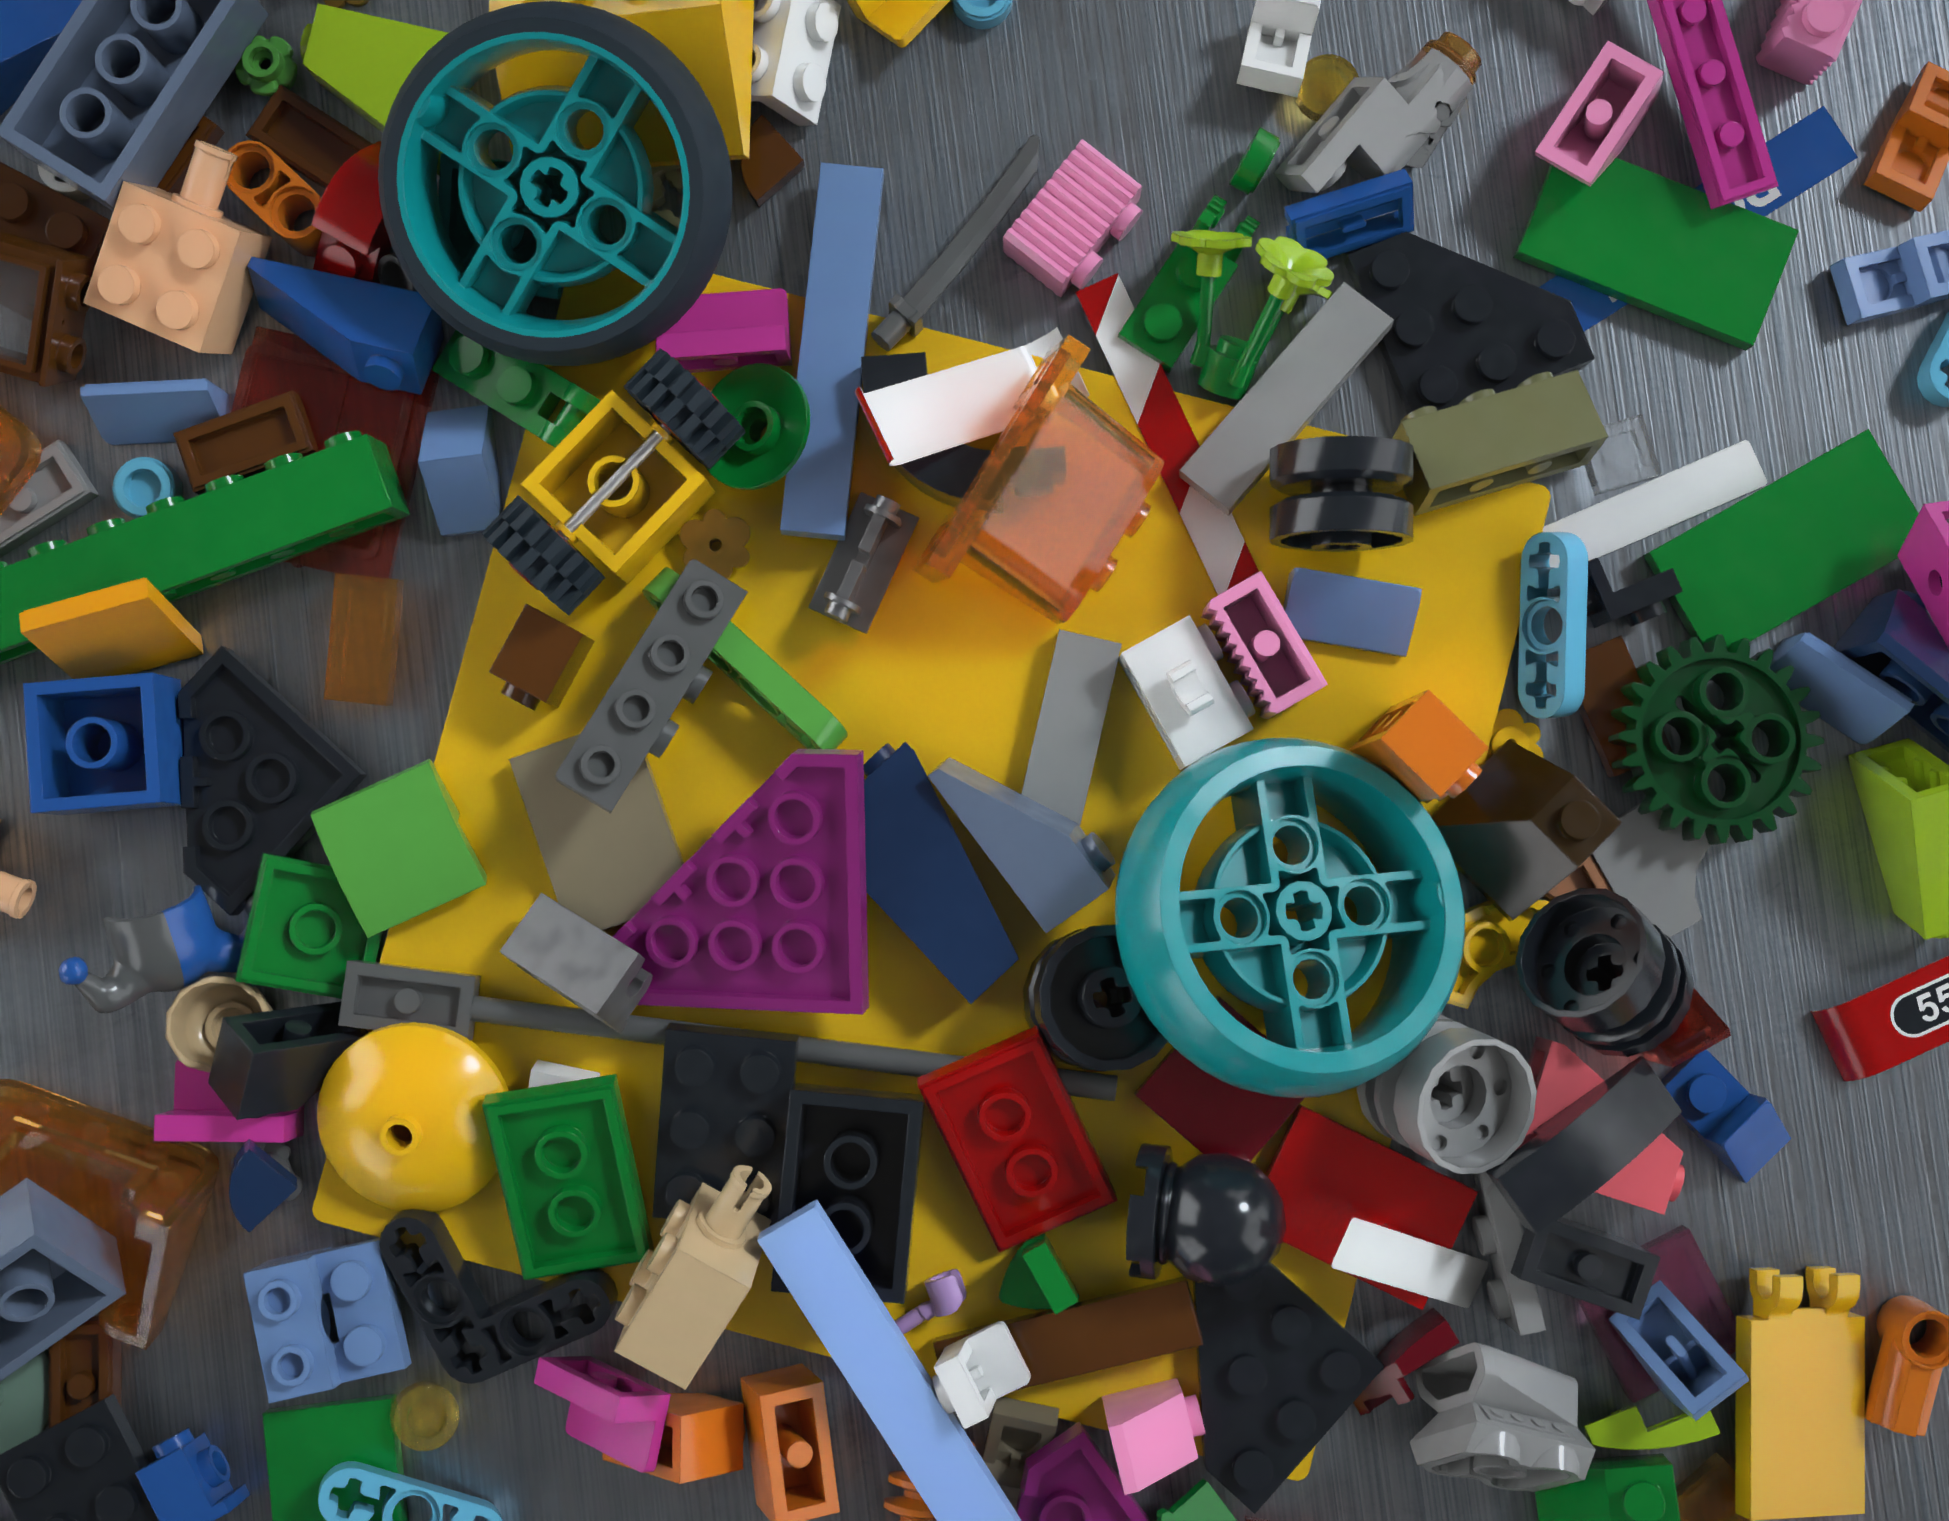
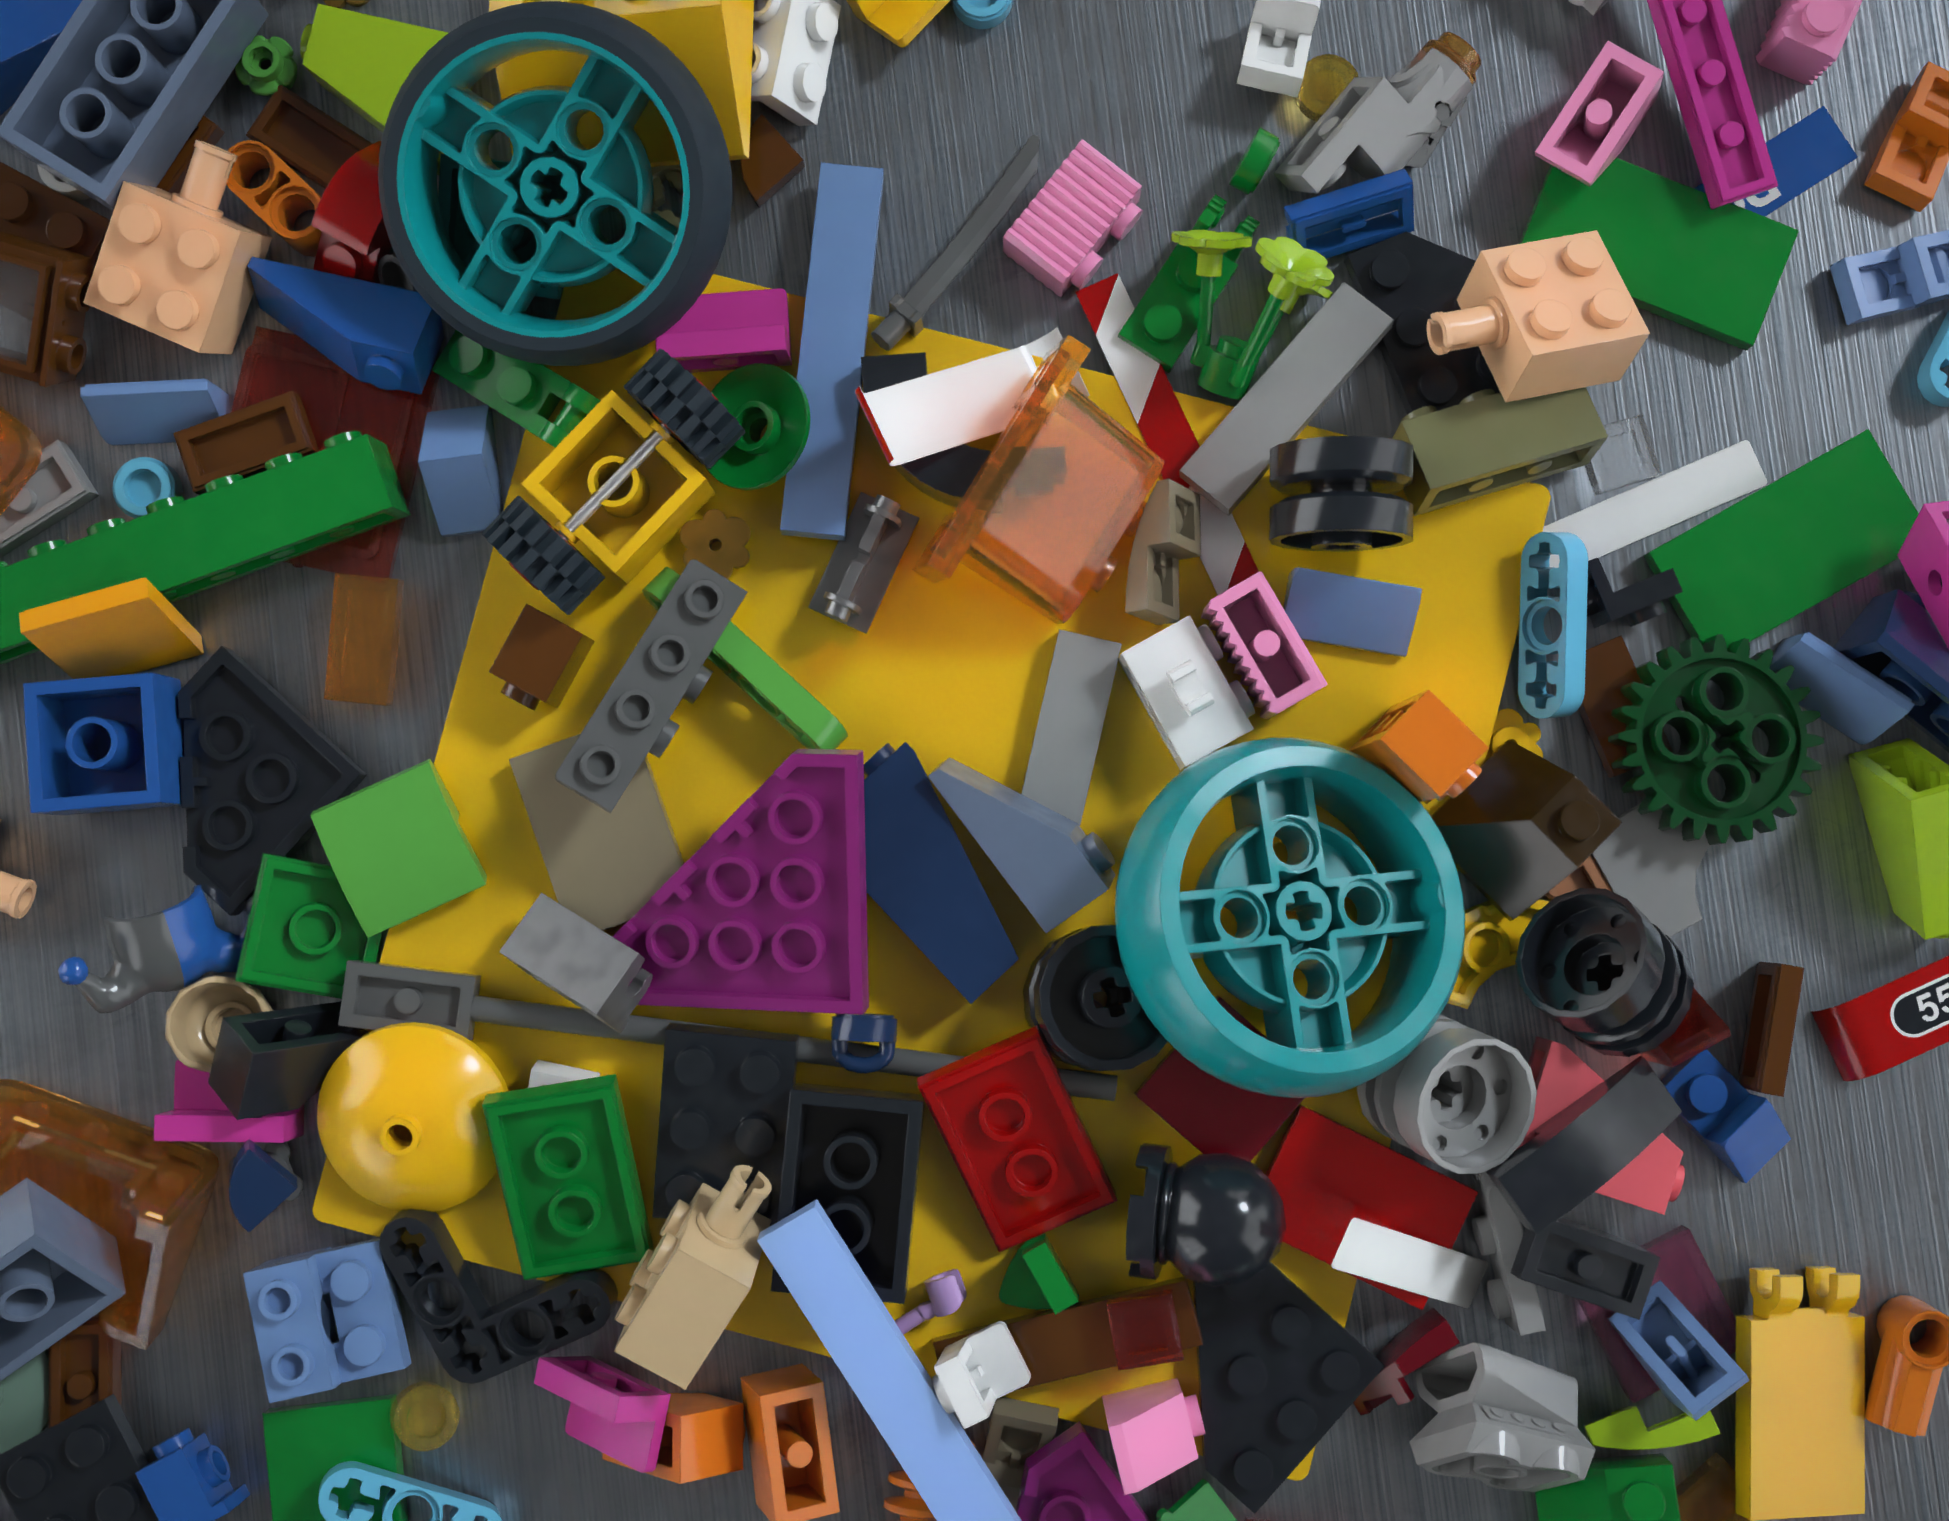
(863, 1028): none -> dark blue tile
(1145, 1329): none -> clear red tile
(1165, 535): none -> dark tan slope
(1545, 317): none -> light nougat brick
(1770, 1028): none -> reddish brown tile

